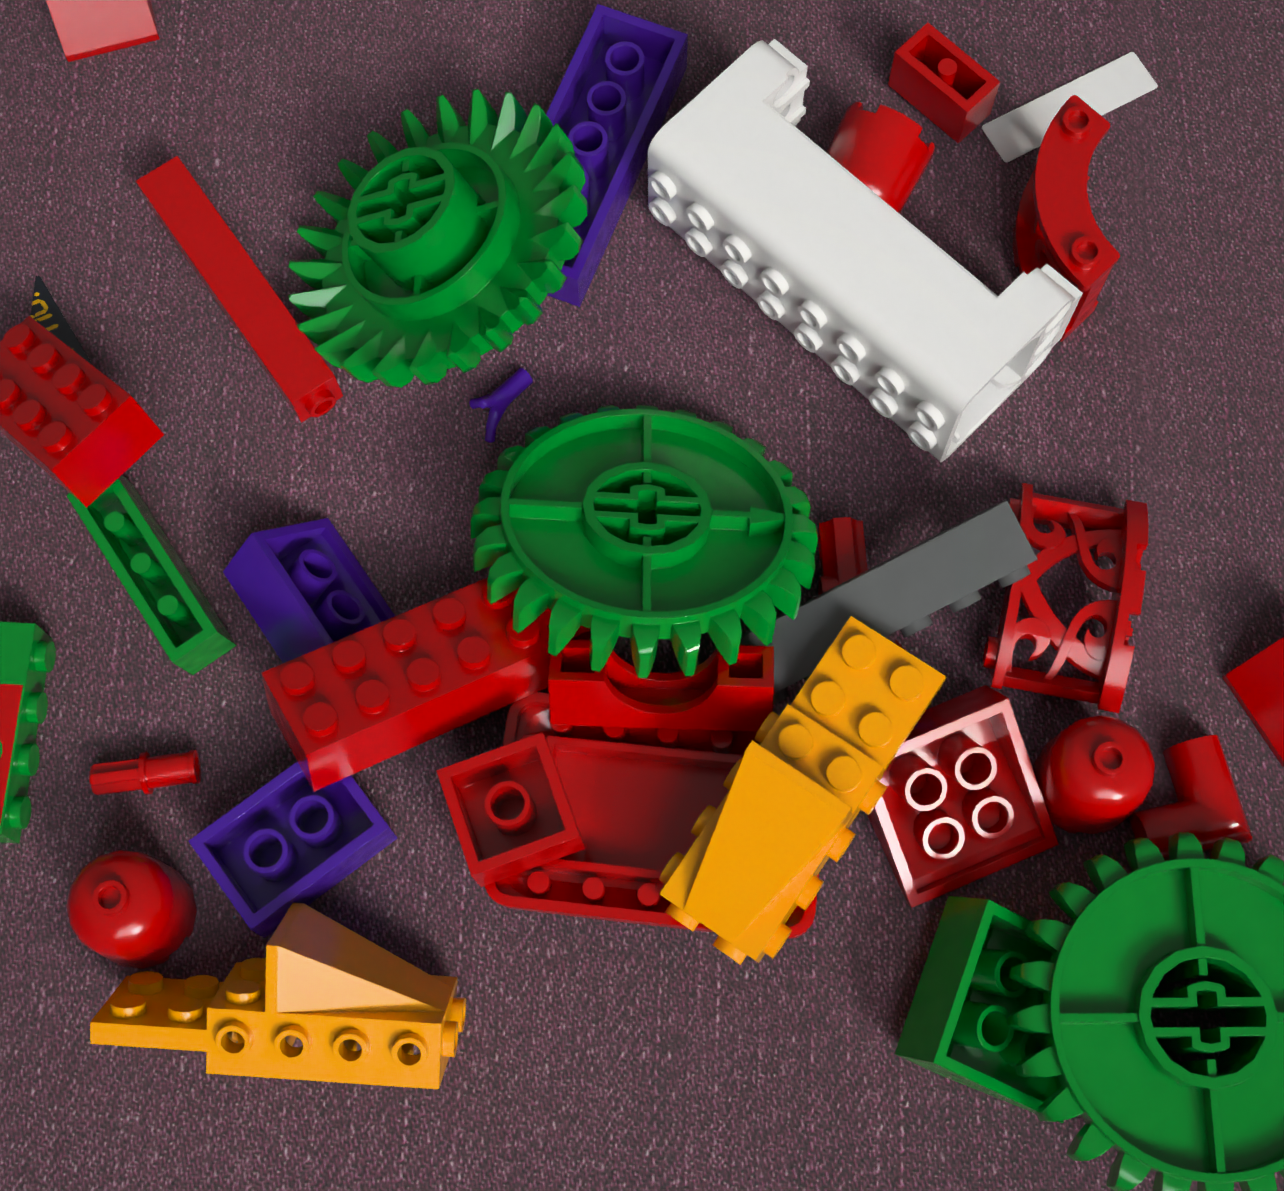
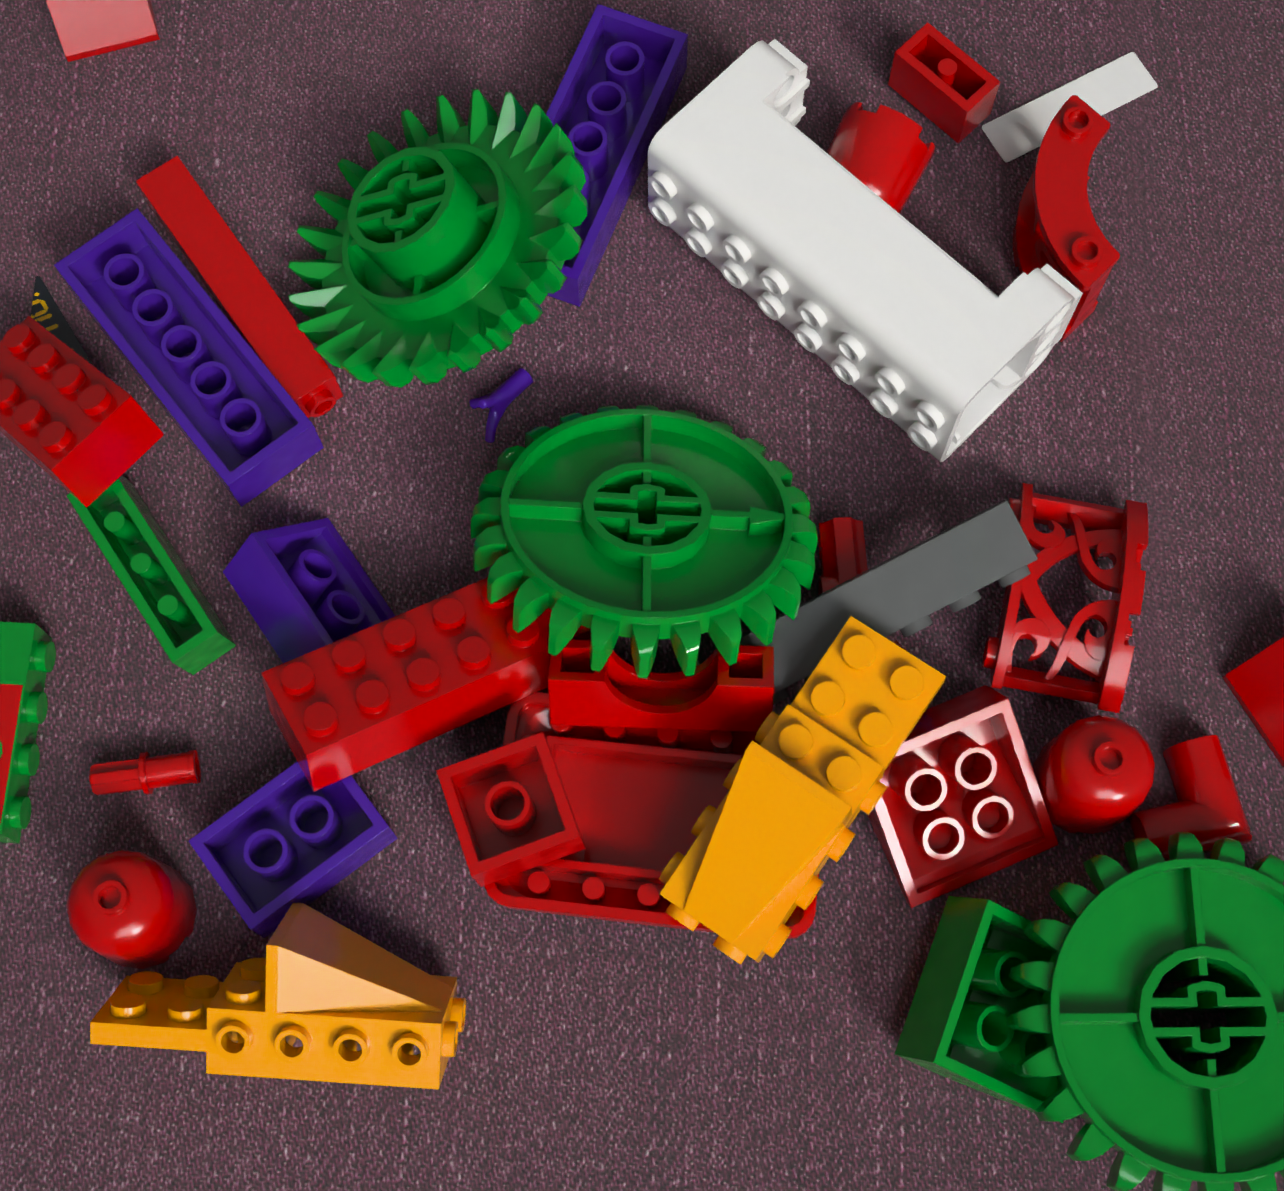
(190, 357): none -> dark purple brick

